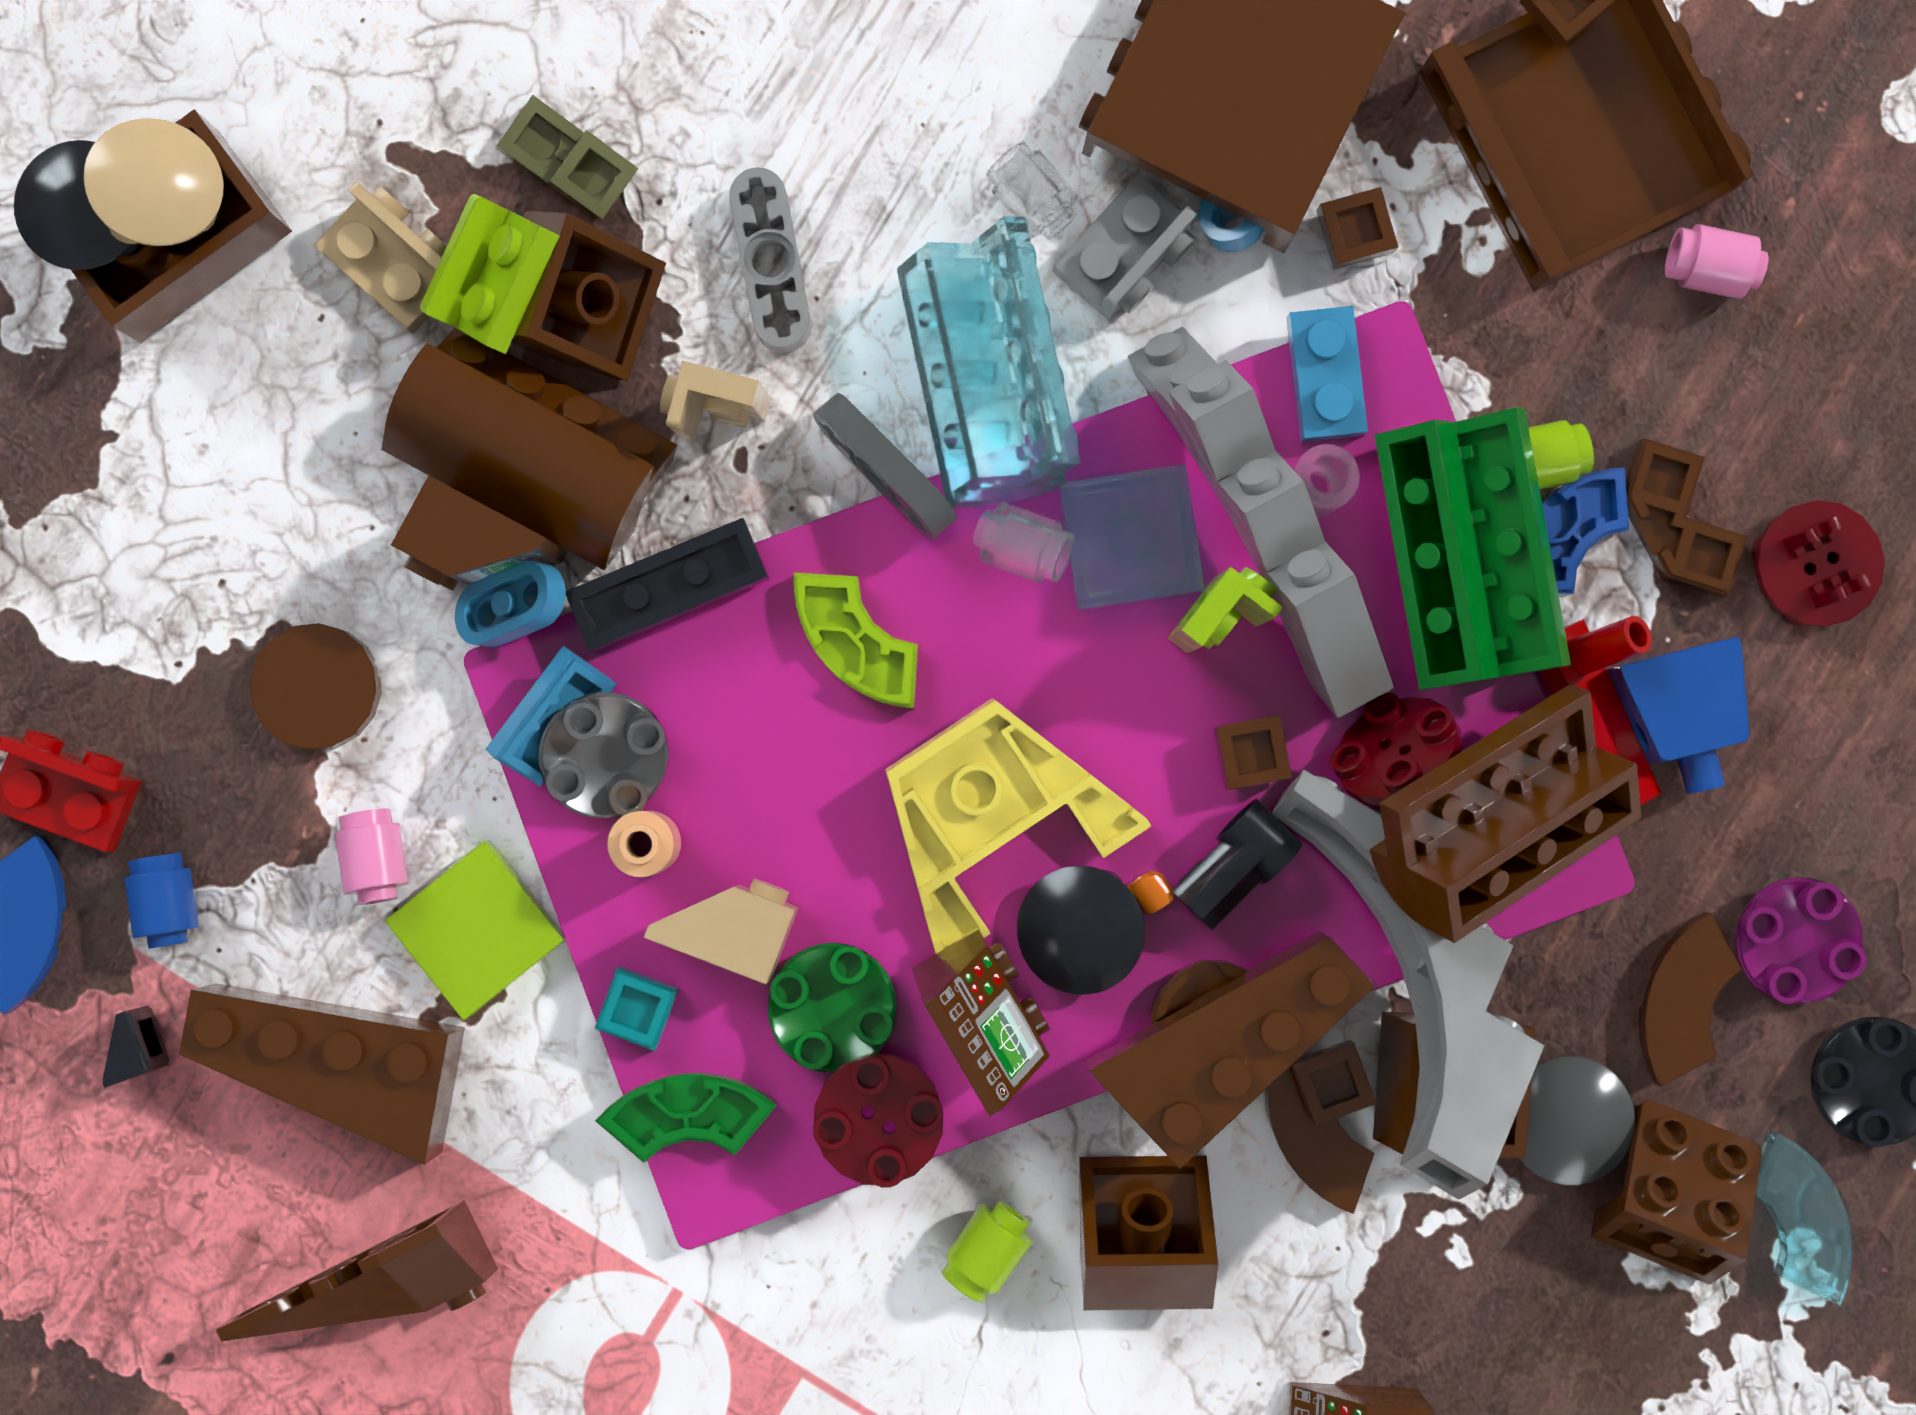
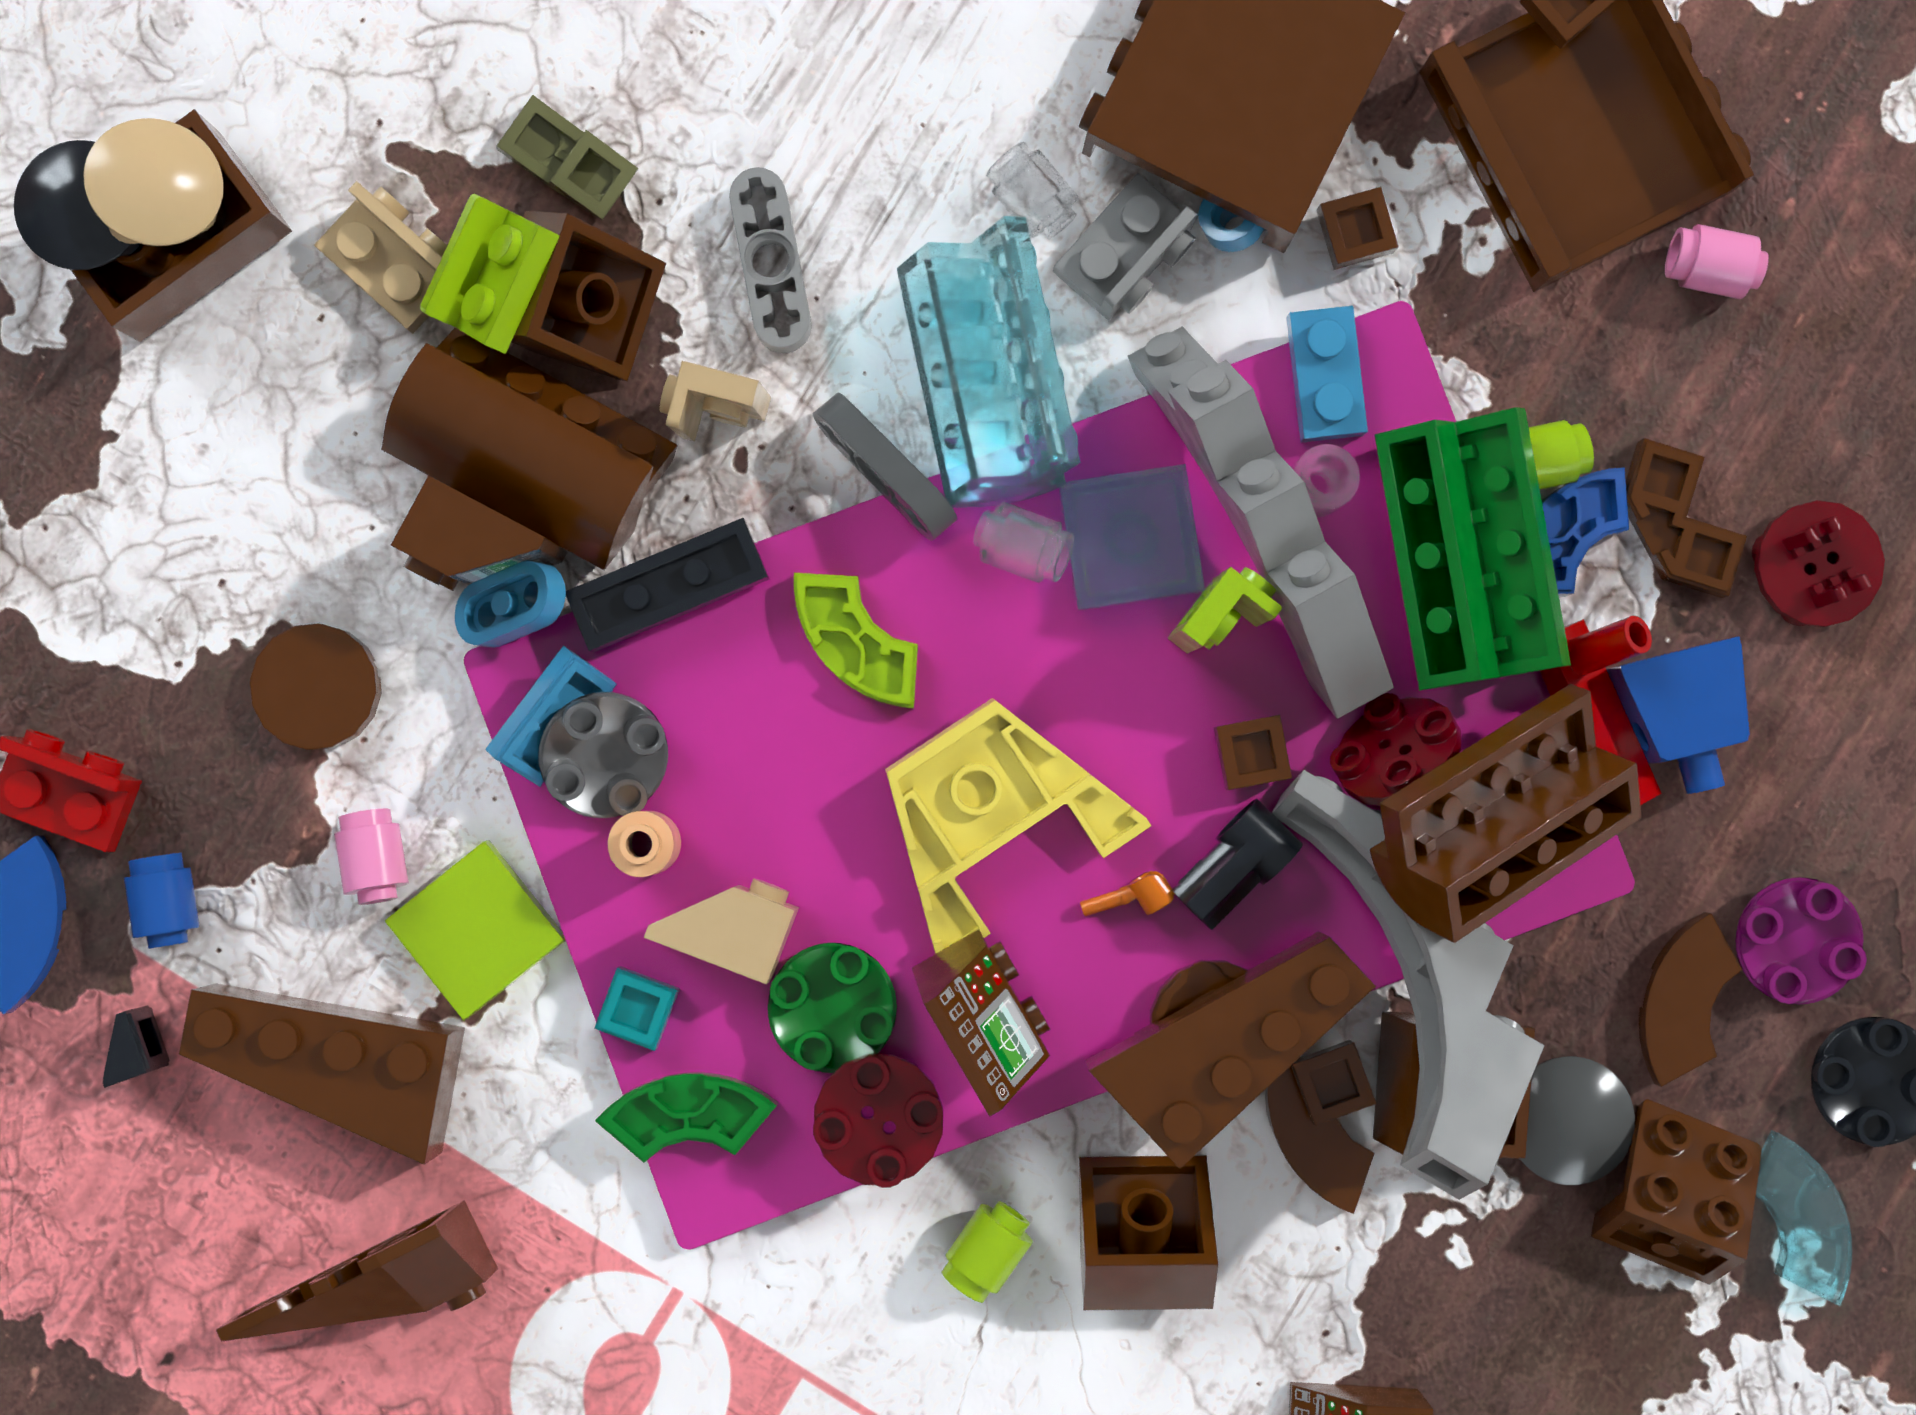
(1080, 929): black dish -> none

